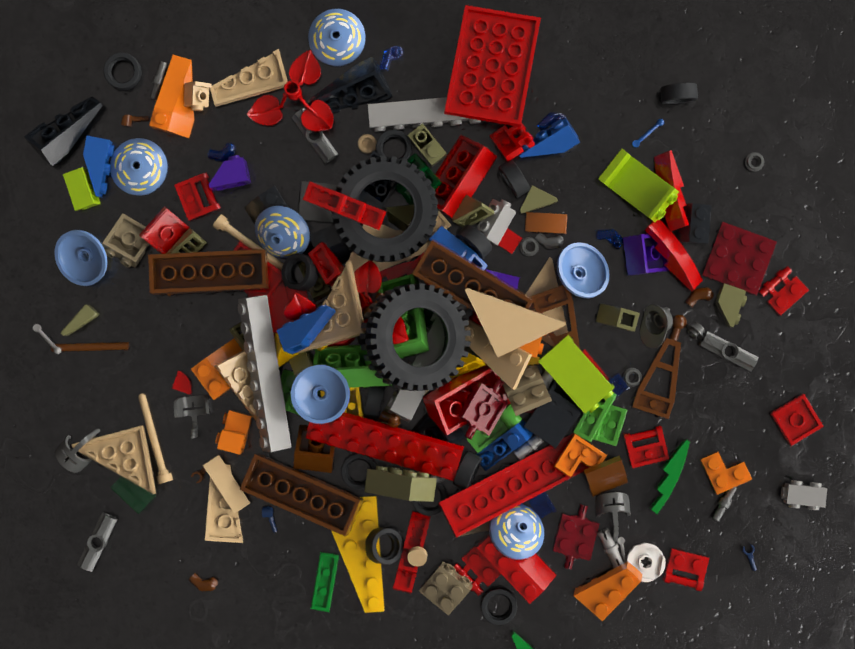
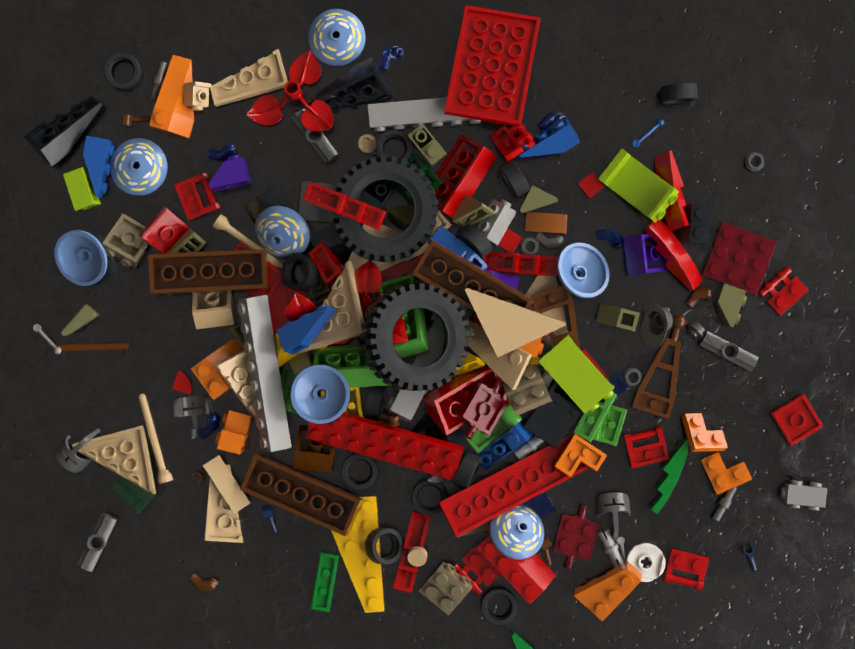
(212, 309): none -> tan slope
(212, 425): none -> clear blue arm
(399, 484): olive brick -> none
(522, 264): none -> red slope
(547, 544): none -> reddish brown hand
(591, 185): none -> red tile
(606, 476): reddish brown slope -> none
(699, 438): none -> plate

